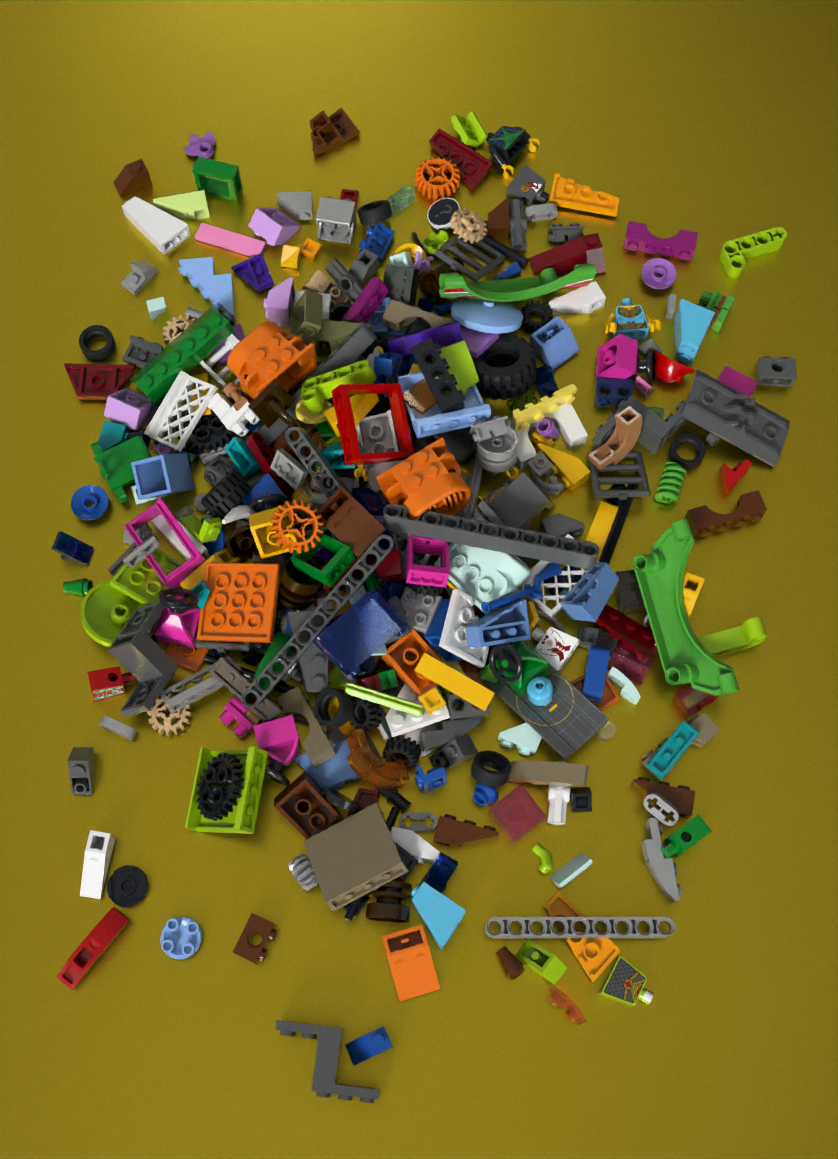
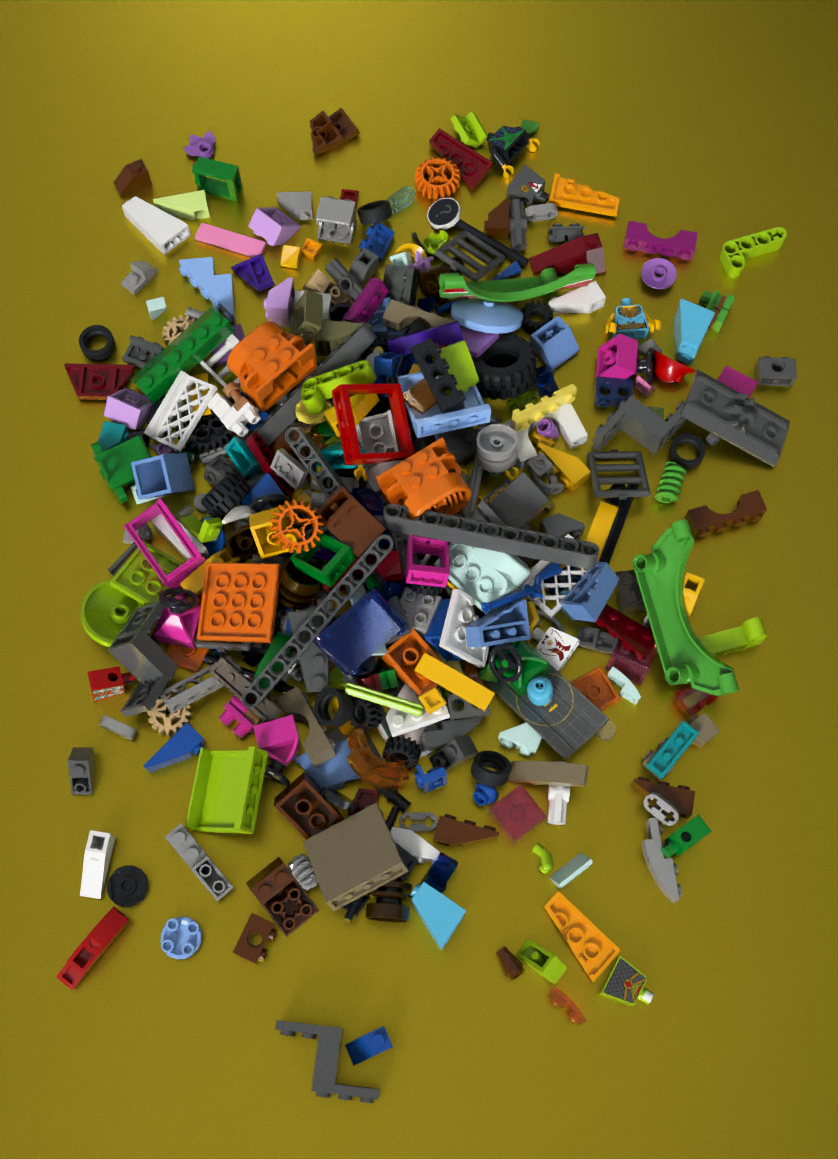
(72, 548): clear blue slope -> none
(78, 587): green cone -> none
(86, 496): blue dish -> none
(142, 551): light grey slope -> none
(179, 748): none -> blue slope
(199, 862): none -> light grey slope
(202, 591): teal slope -> none
(218, 801): black gear -> none
(273, 405): dark brown tile -> none
(282, 896): none -> reddish brown slope
(410, 962): orange slope -> none
(468, 225): tan gear -> none
(482, 429): light grey hinge -> none
(530, 126): none -> bright green tile
(581, 799): black slope -> none
(589, 924): light grey beam -> none
(595, 673): blue beam -> none
(622, 440): medium nougat arch -> none
(670, 306): light grey tile -> none
(730, 477): red slope -> none

